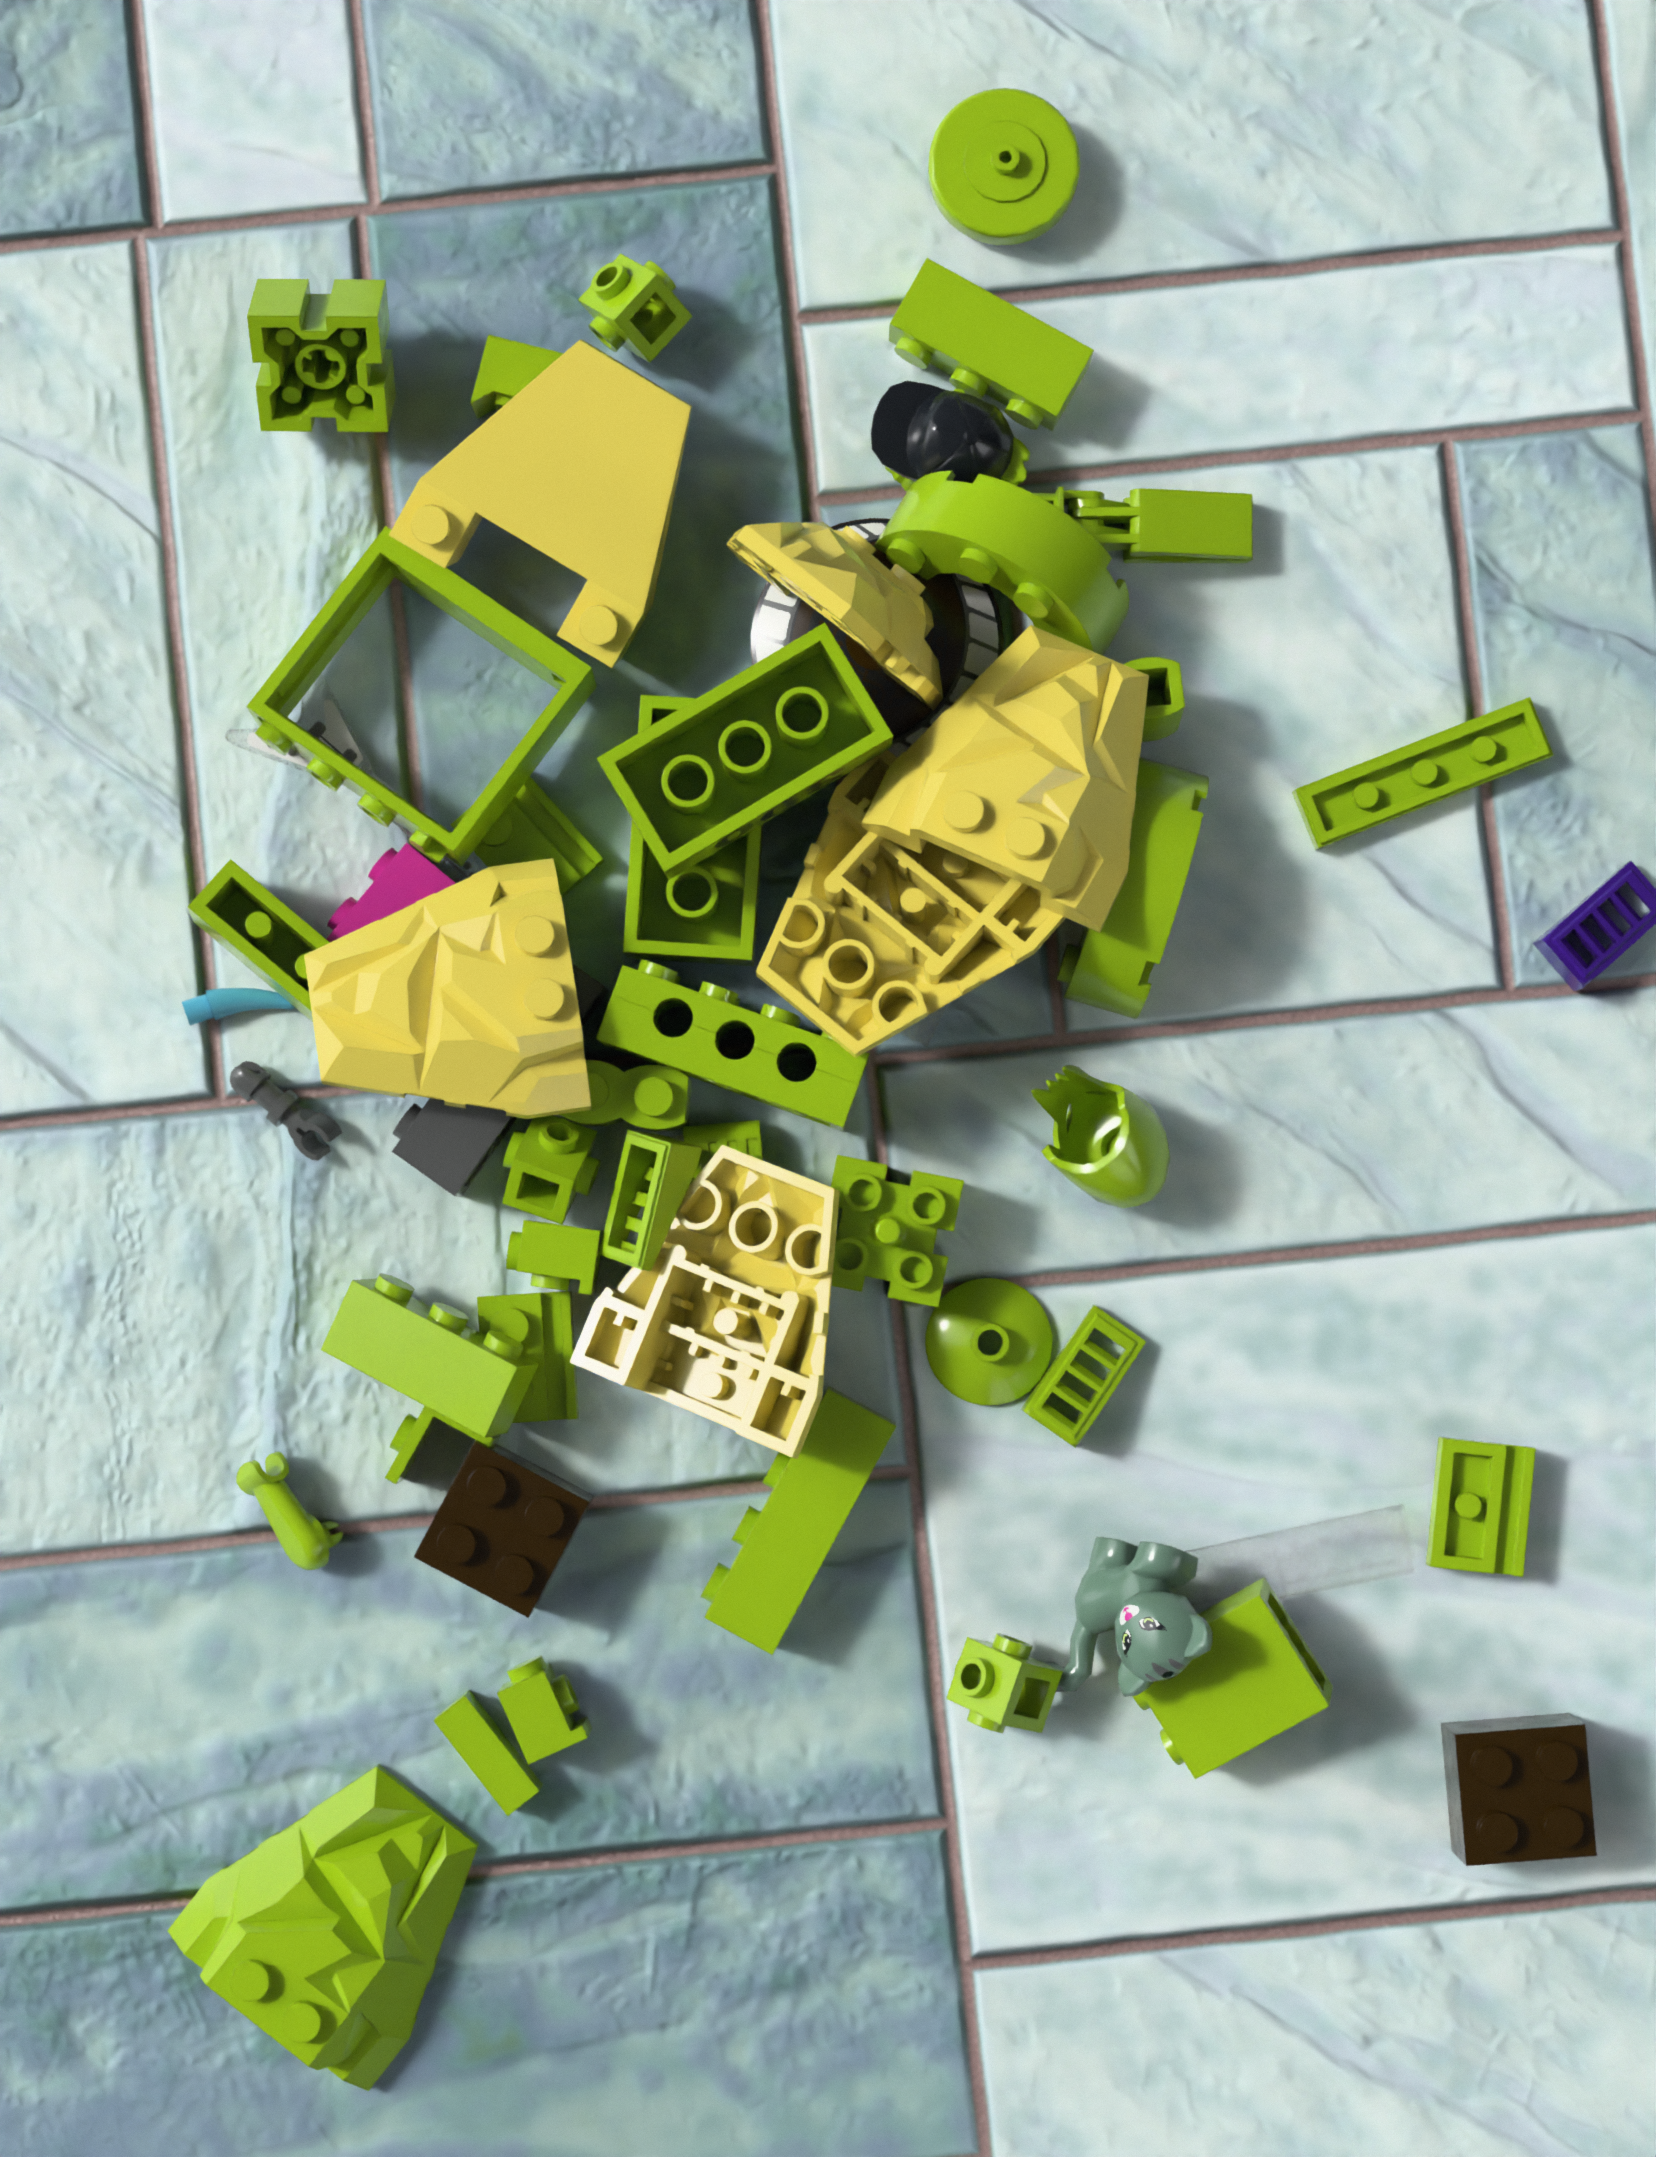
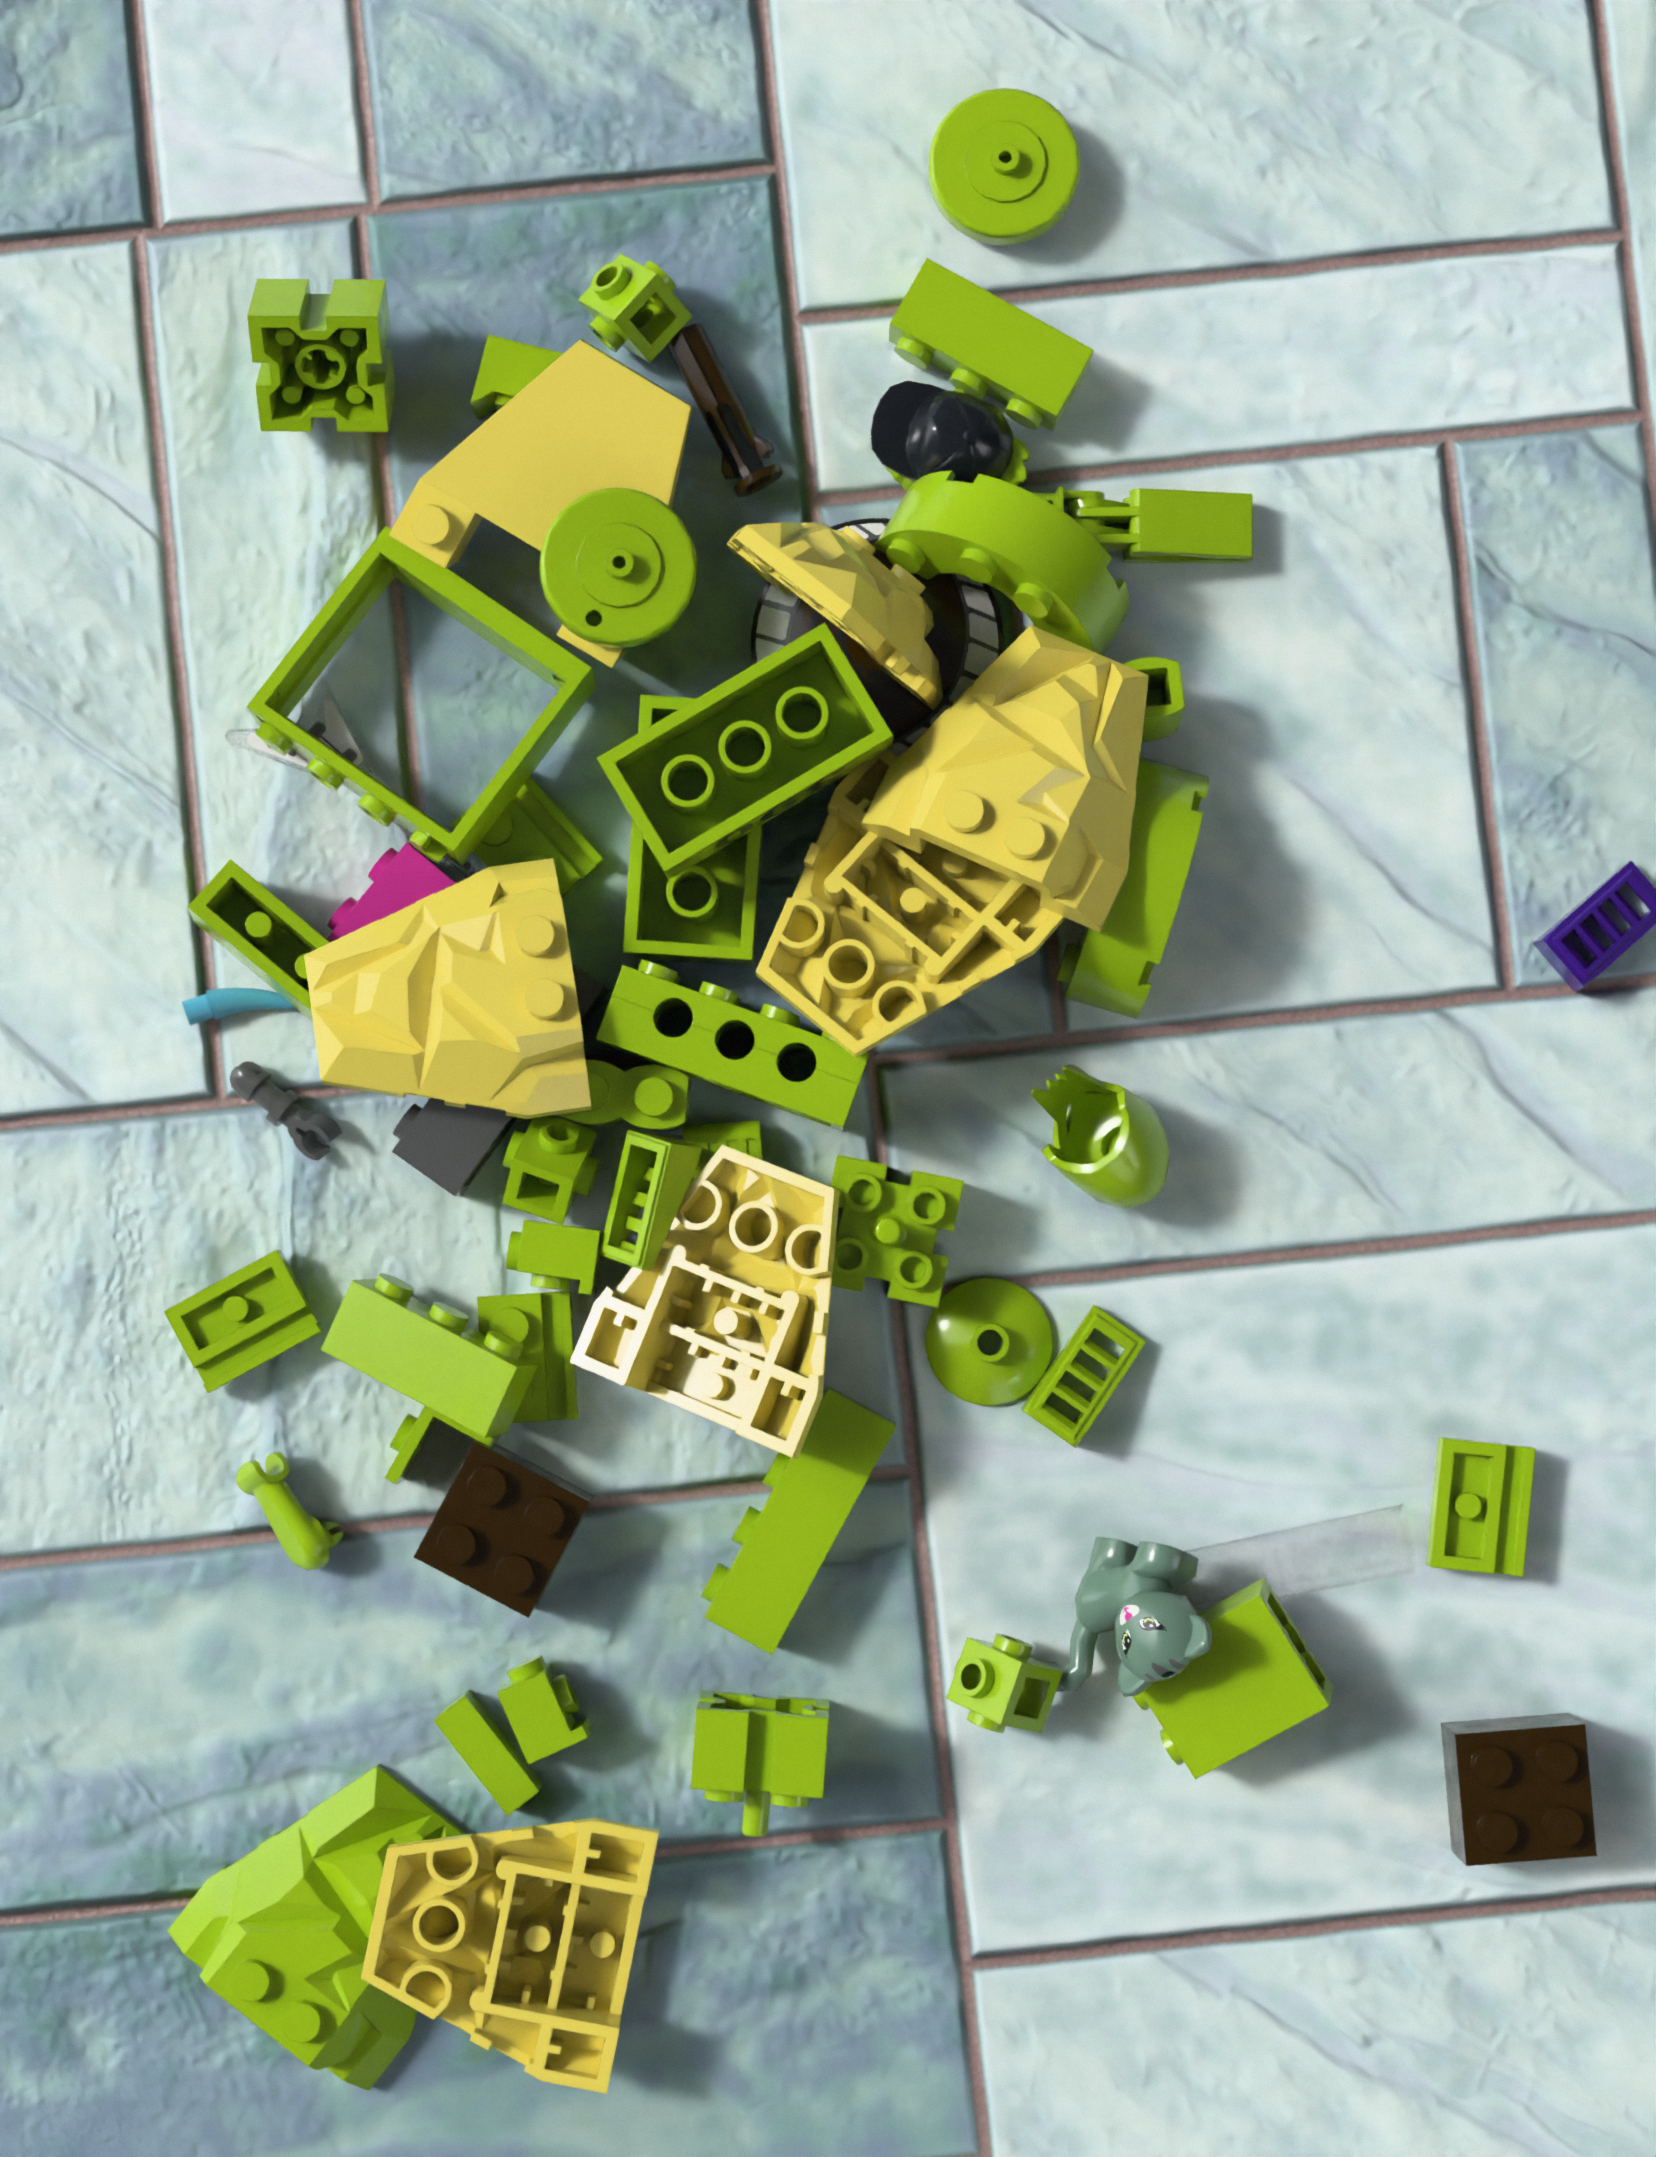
(243, 1320): none -> lime plate
(518, 1939): none -> light yellow wedge
(618, 567): none -> lime wheel
(723, 412): none -> dark brown piece
(759, 1752): none -> lime brick
(1422, 773): lime tile -> none

